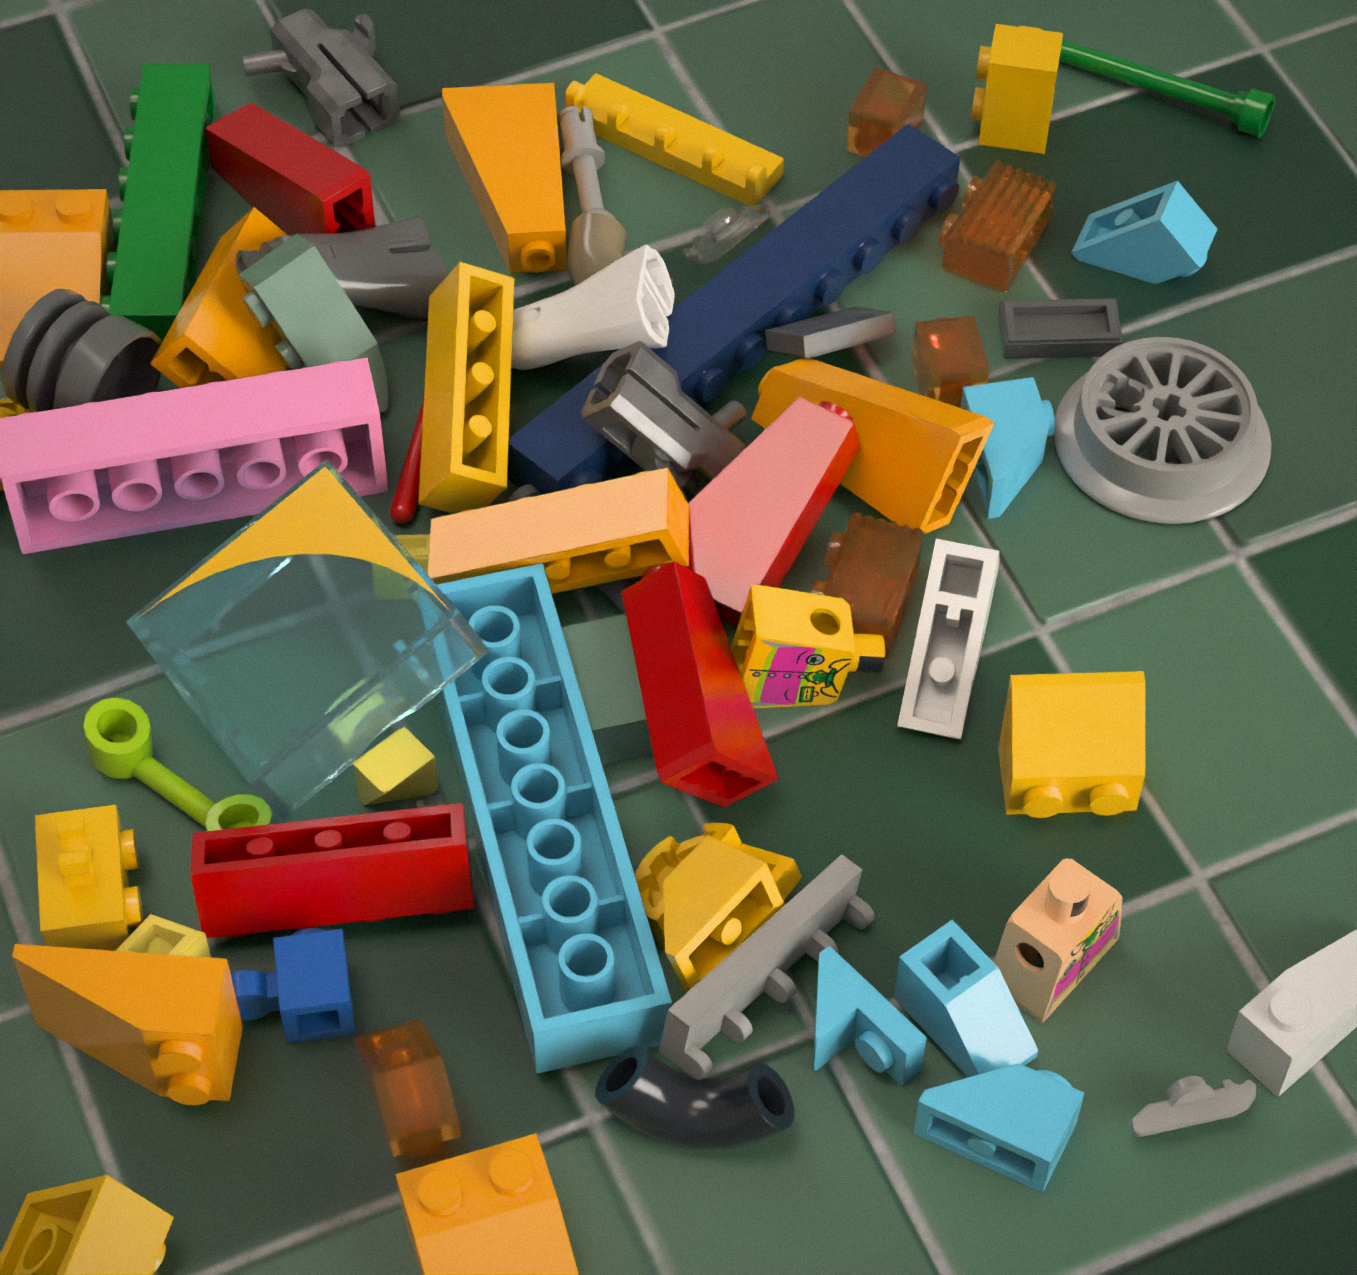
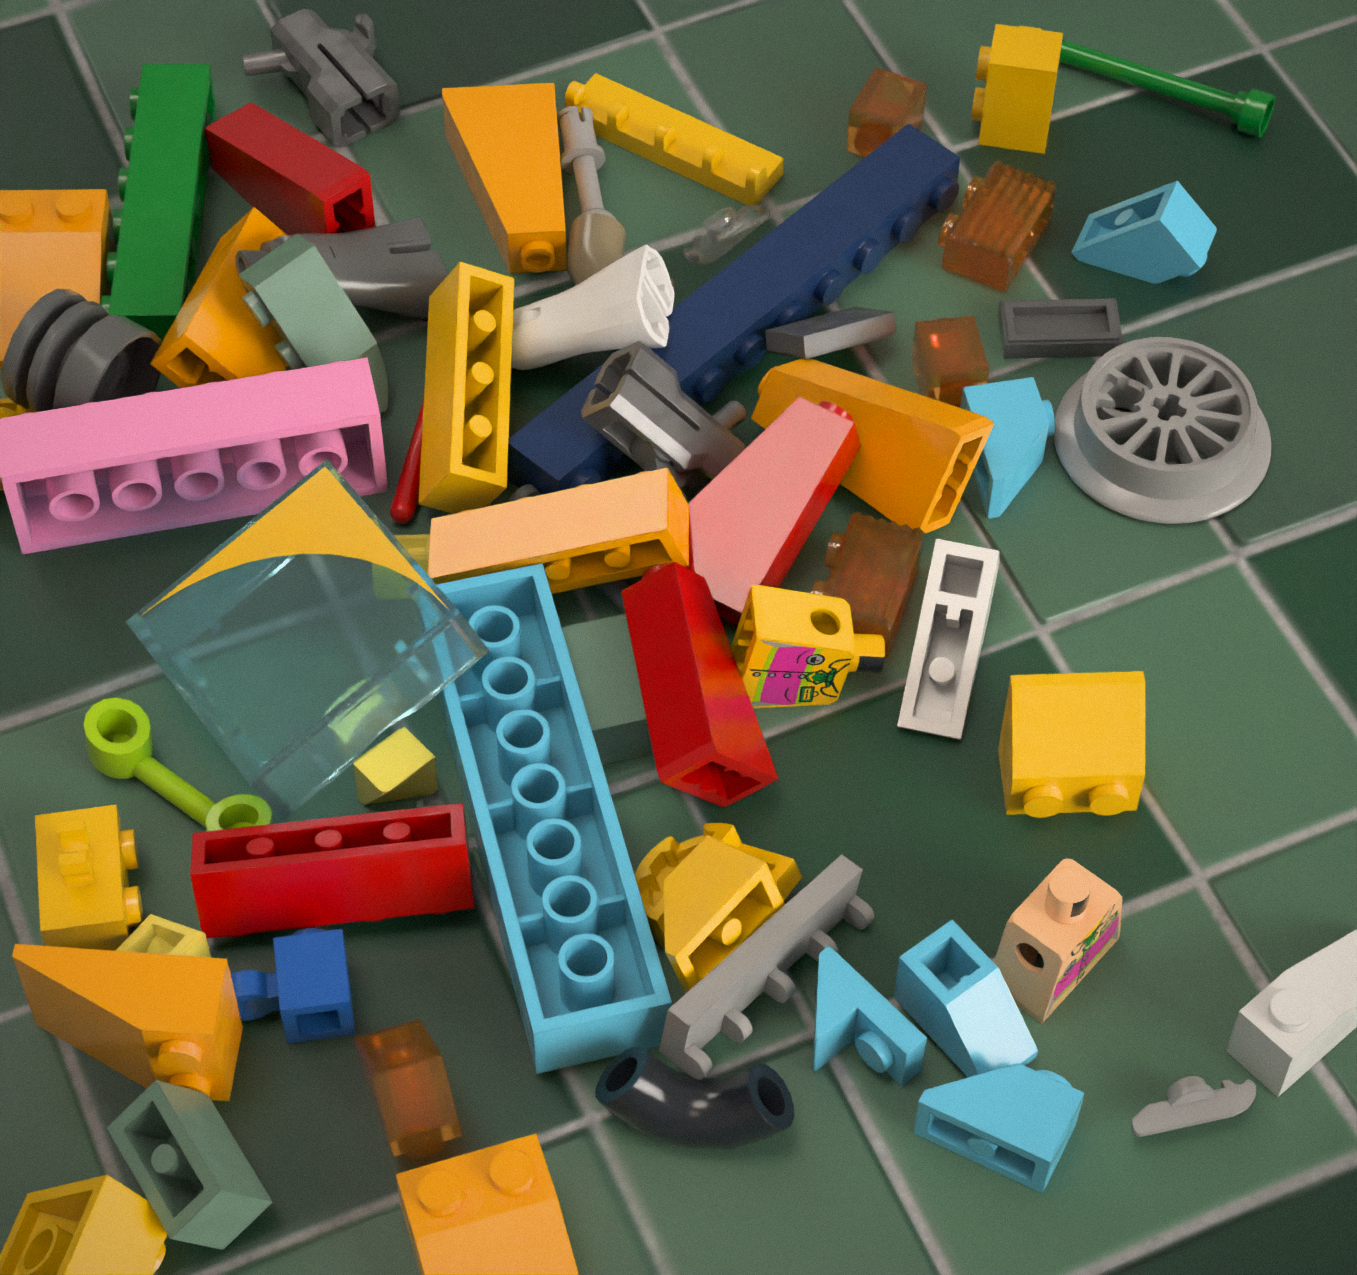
(189, 1165): none -> sand green brick

